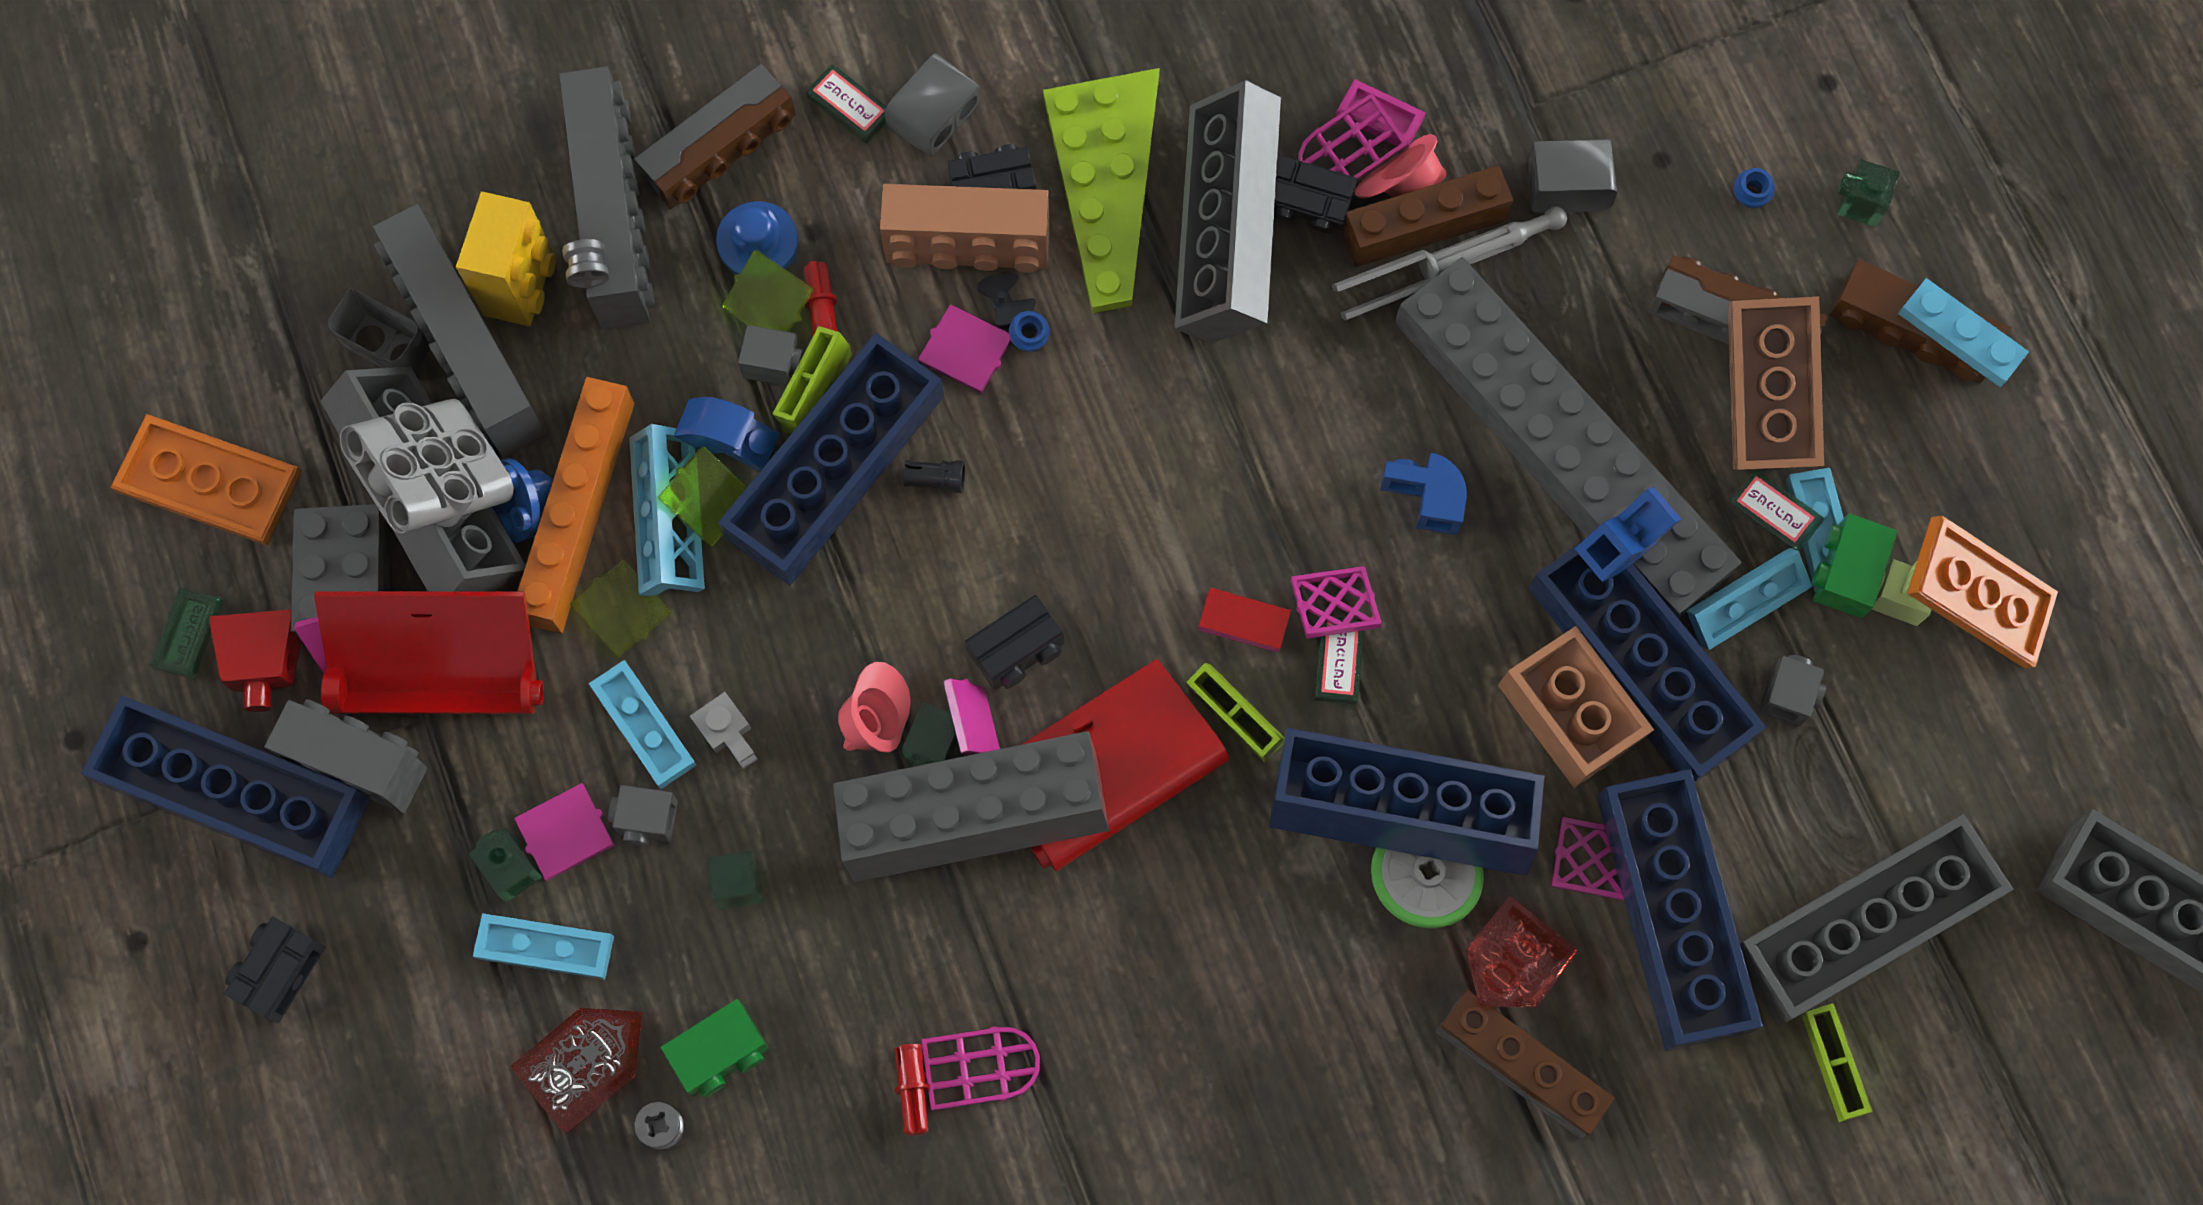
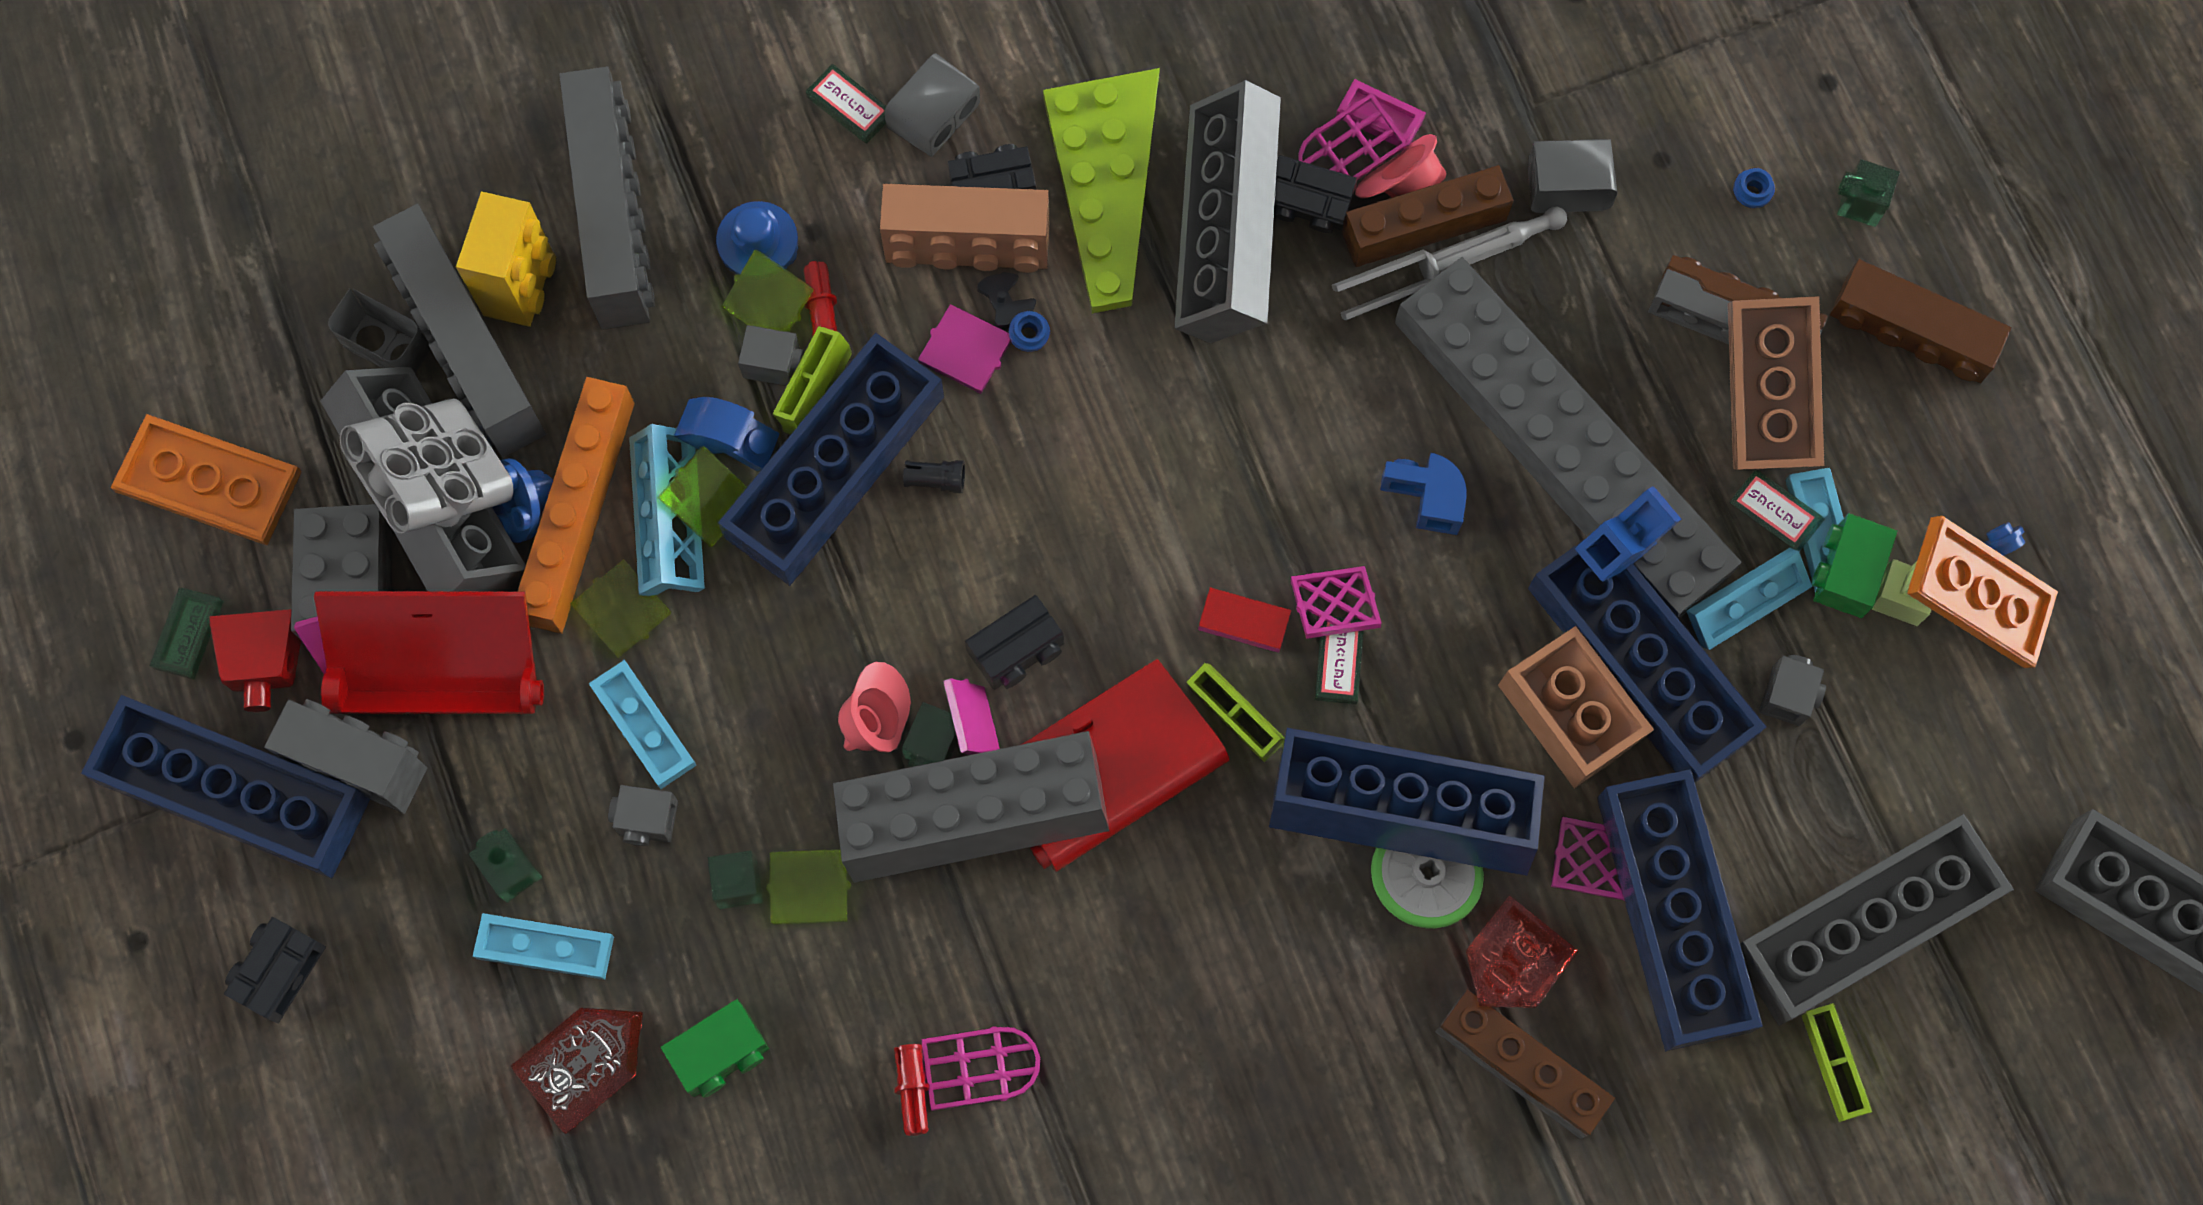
(564, 831): dark pink piece -> none
(585, 263): flat silver wheel -> none
(666, 1130): flat silver wheel -> none
(716, 137): piece -> none
(724, 726): light grey plate -> none
(808, 887): none -> clear neon green piece
(1963, 332): medium azure plate -> none
(2005, 538): none -> blue plate

